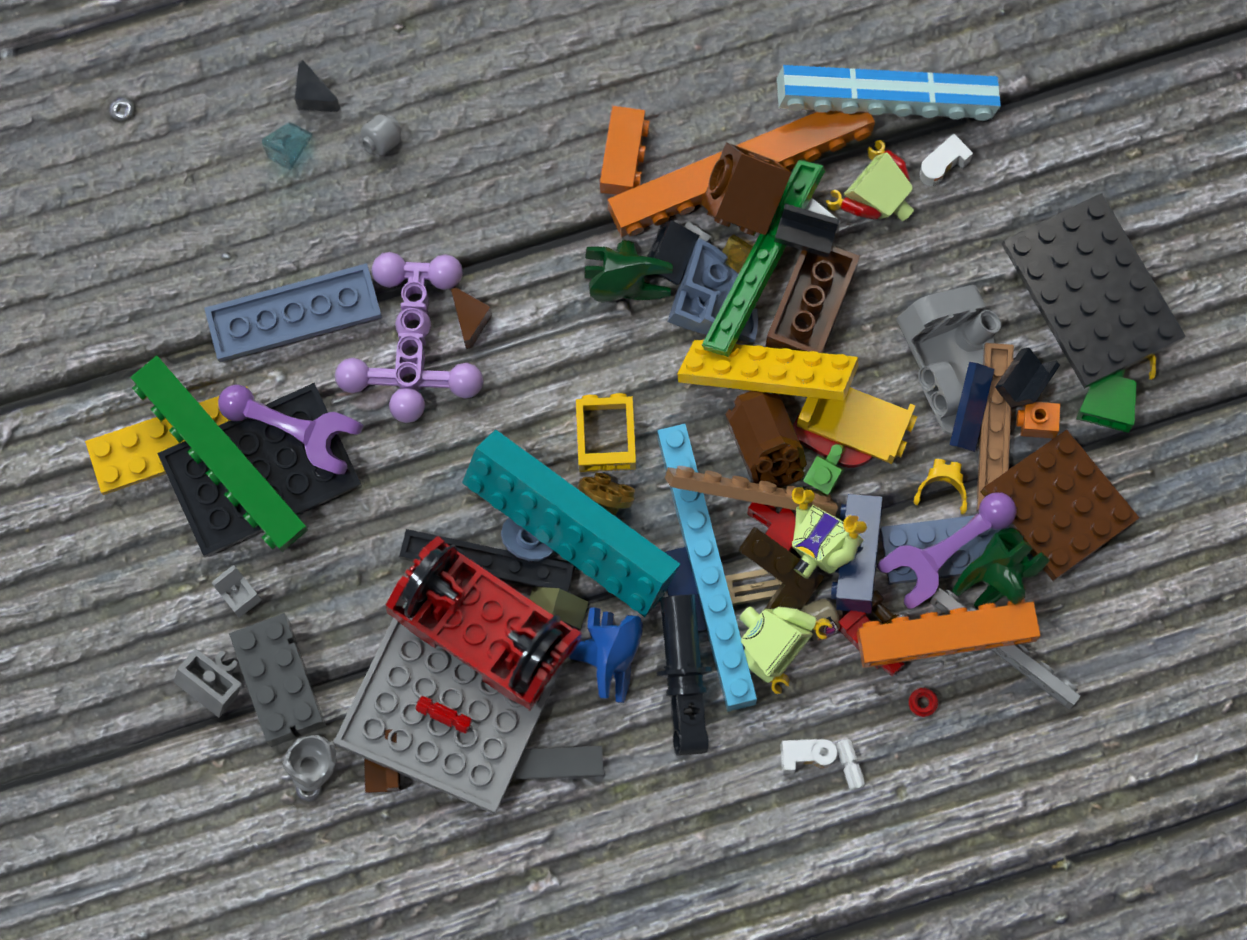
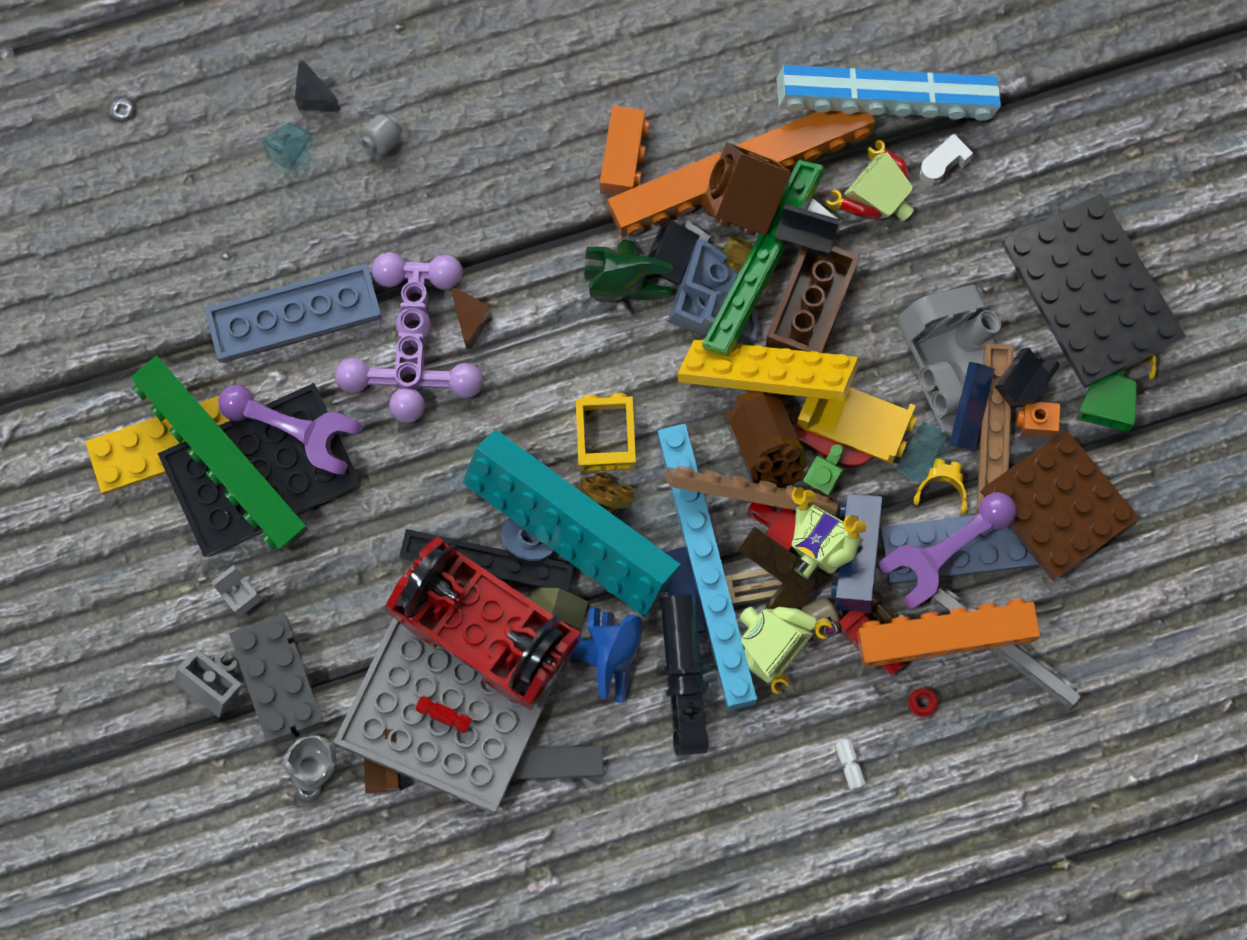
(806, 752): white leg -> none
(922, 451): none -> clear light blue slope
(1002, 568): dark green piece -> none

